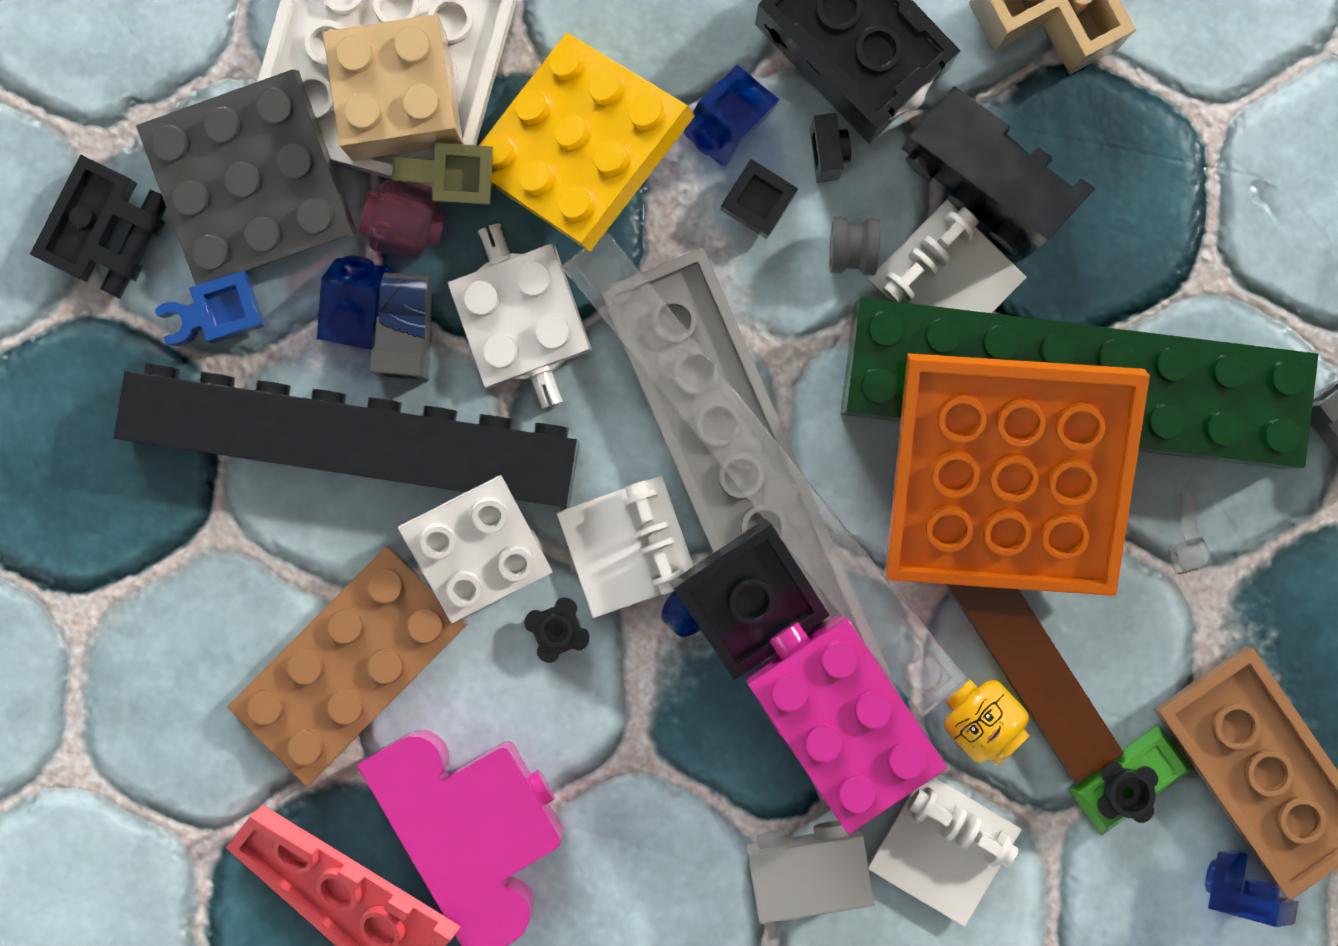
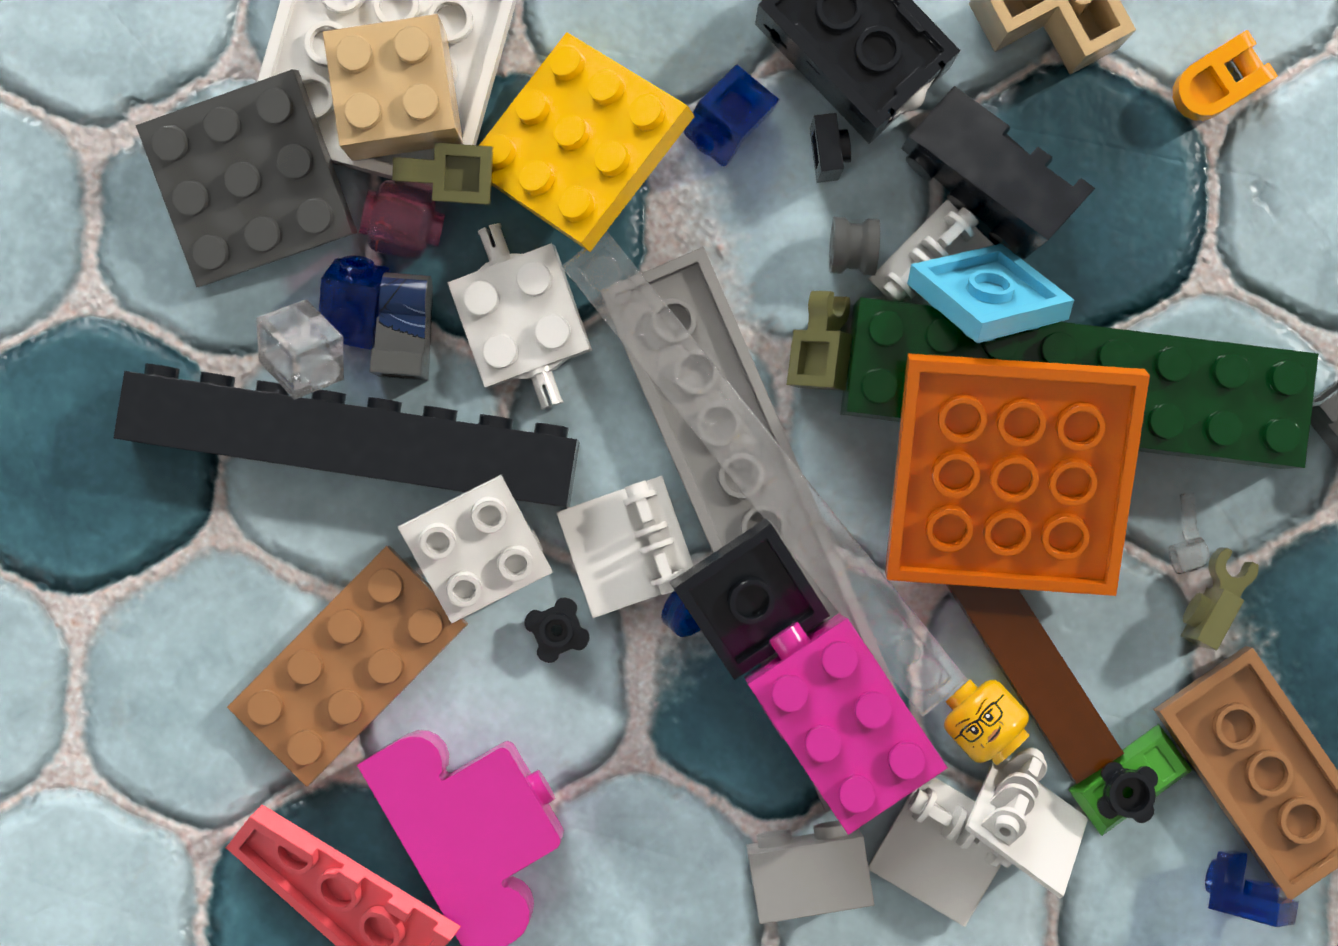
(85, 220): black plate -> none
(219, 309): blue plate -> none
(300, 348): none -> clear brick
(759, 199): black plate -> none
(821, 352): none -> olive plate
(990, 292): none -> medium azure plate
(1028, 821): none -> white hinge
(1208, 86): none -> light orange plate
(1213, 612): none -> olive plate

